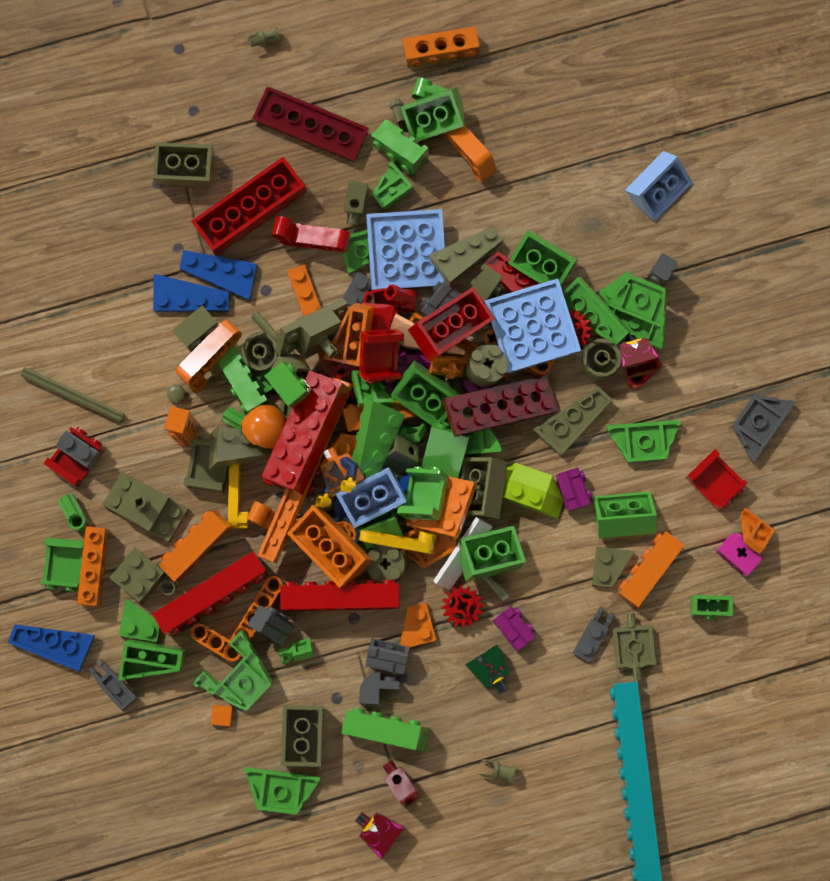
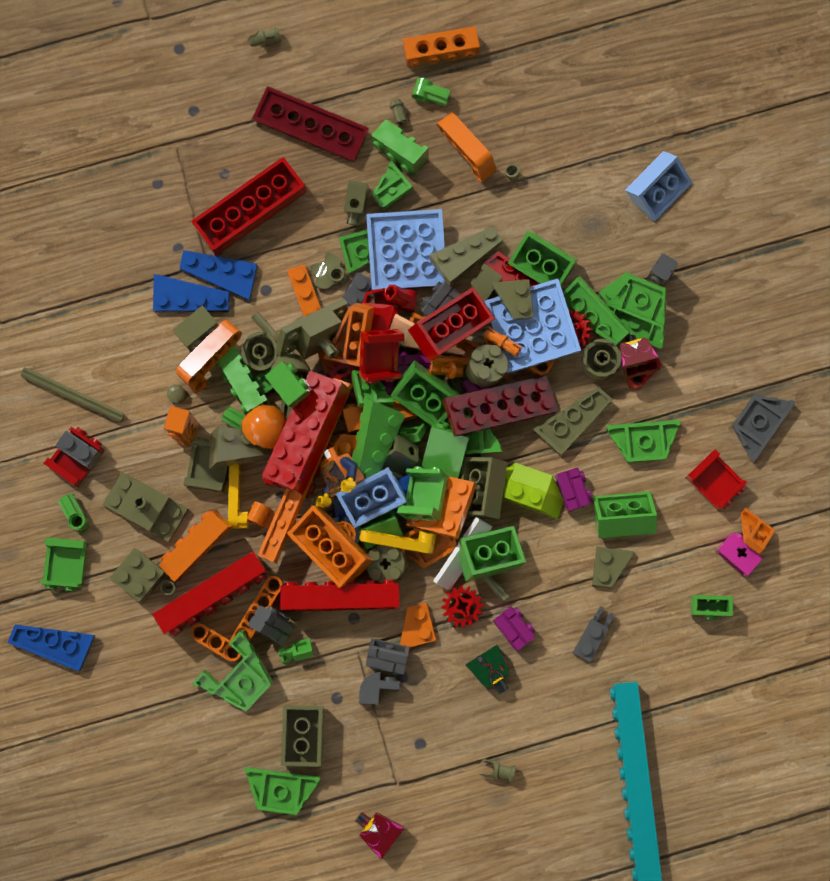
(93, 566): orange brick -> none
(115, 689): dark grey hinge -> none
(138, 623): bright green wing -> none
(149, 658): bright green wedge -> none
(183, 165): olive brick -> none
(221, 715): orange tile -> none
(309, 236): red beam -> none
(326, 271): none -> olive plate
(385, 730): bright green wedge -> none
(405, 791): torso -> none
(434, 114): bright green slope -> none
(502, 341): none -> orange pin
(510, 170): none -> olive hinge
(515, 297): none -> olive wing
(634, 646): olive plate -> none
(650, 569): orange brick -> none

